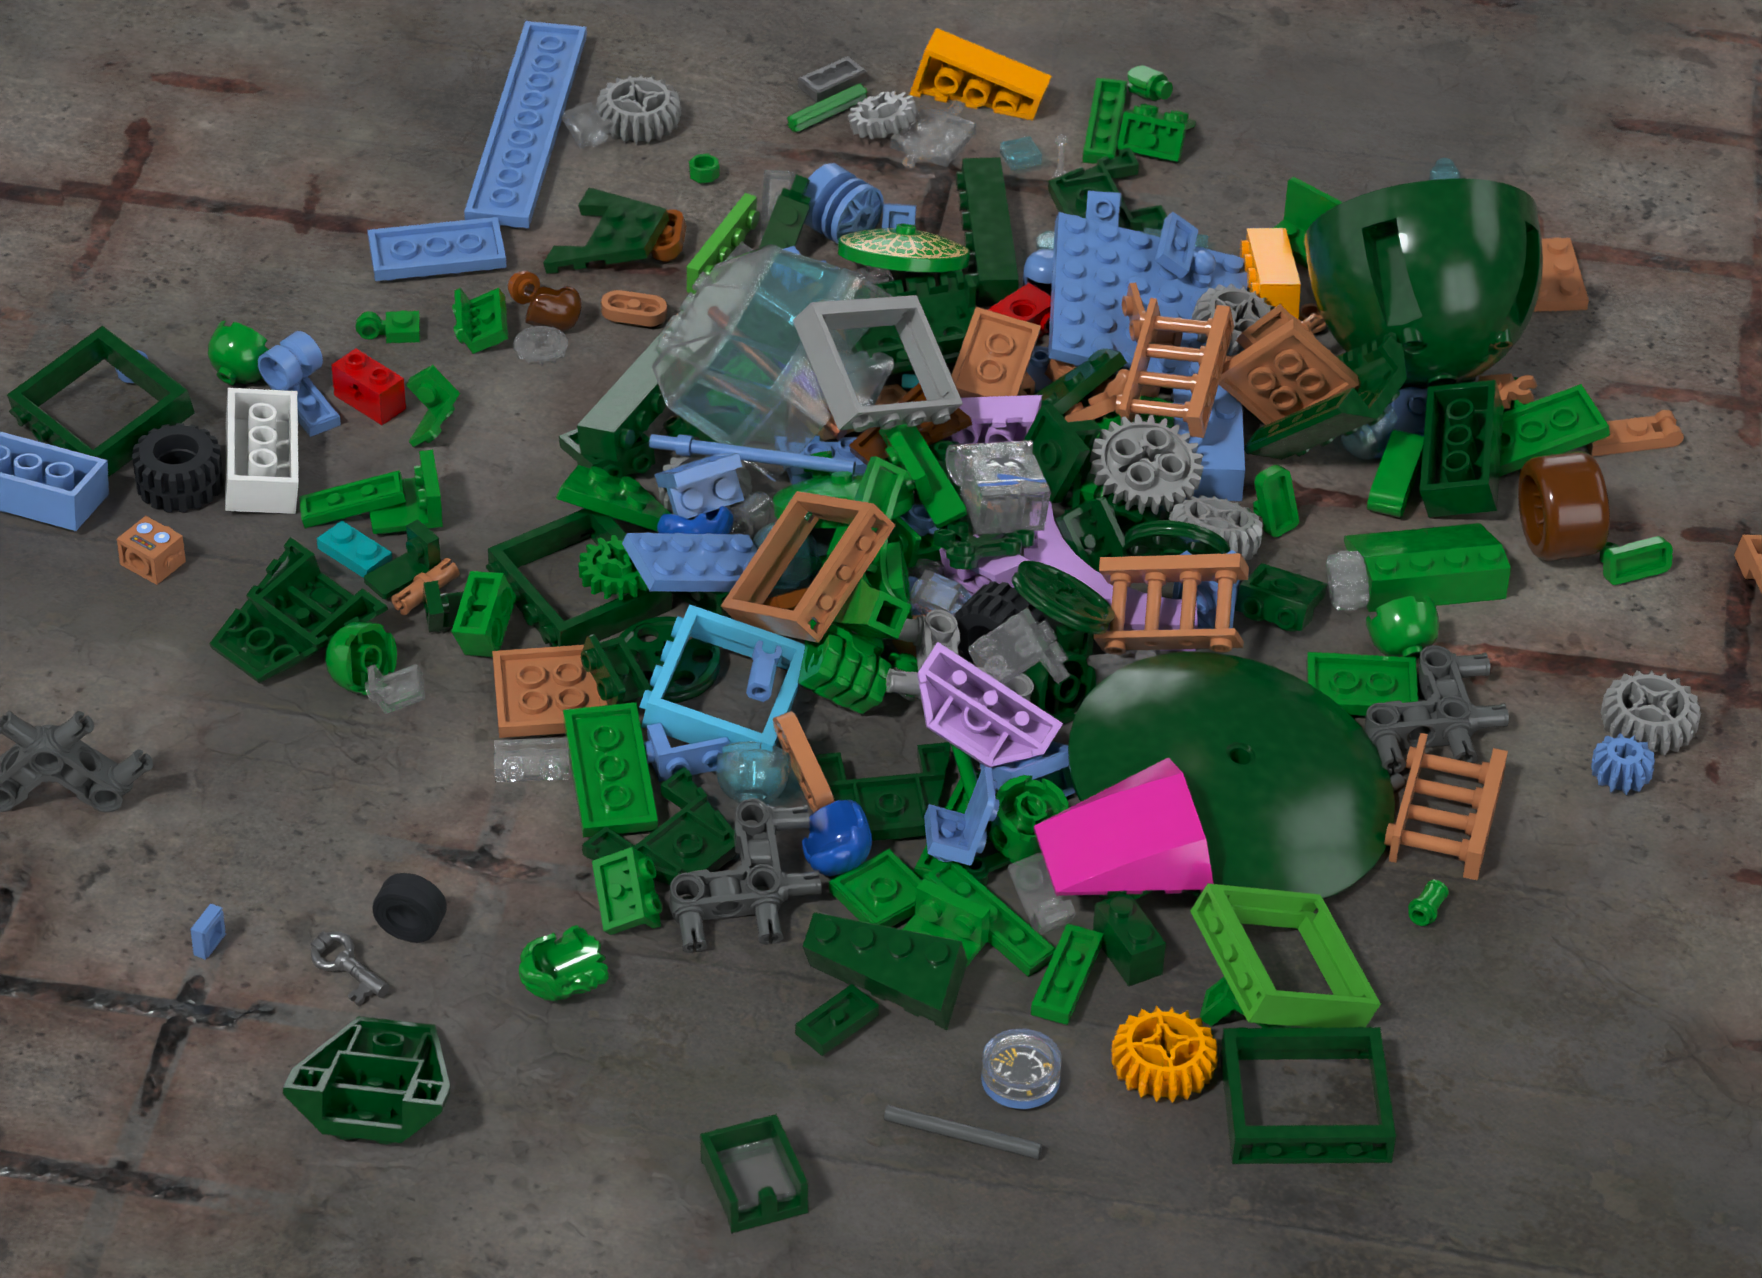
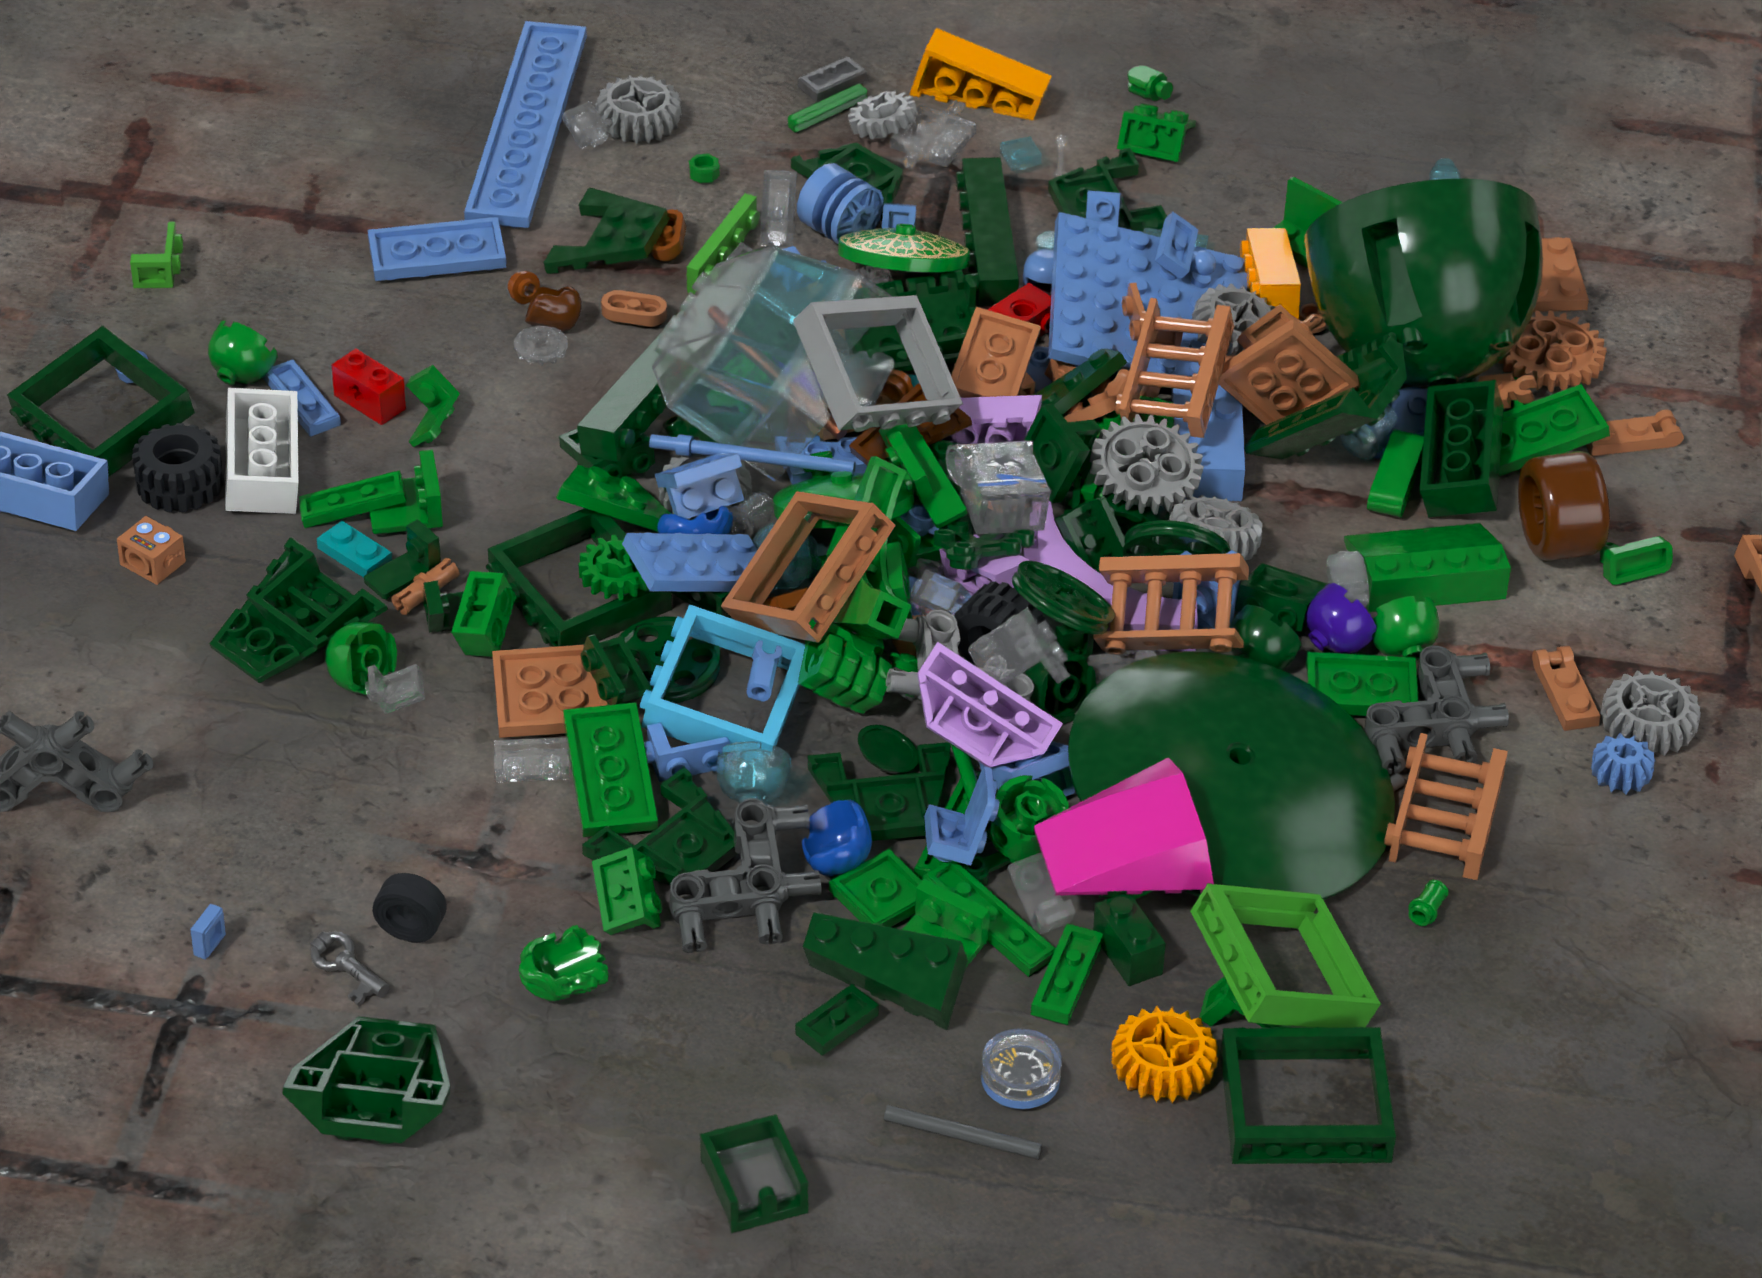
(158, 269): none -> bright green bracket
(290, 361): medium blue wheel -> none
(398, 327): green plate -> none
(480, 320): green bracket -> none
(788, 215): dark green hinge -> none
(803, 761): nougat beam -> none
(861, 163): none -> dark green wing
(887, 749): none -> dark green piece
(897, 385): none -> dark orange plate
(1104, 120): green tile -> none
(1265, 639): none -> dark green cylinder
(1276, 501): green piece -> none
(1337, 622): none -> dark purple cylinder
(1566, 688): none -> nougat plate
(1569, 362): none -> nougat gear

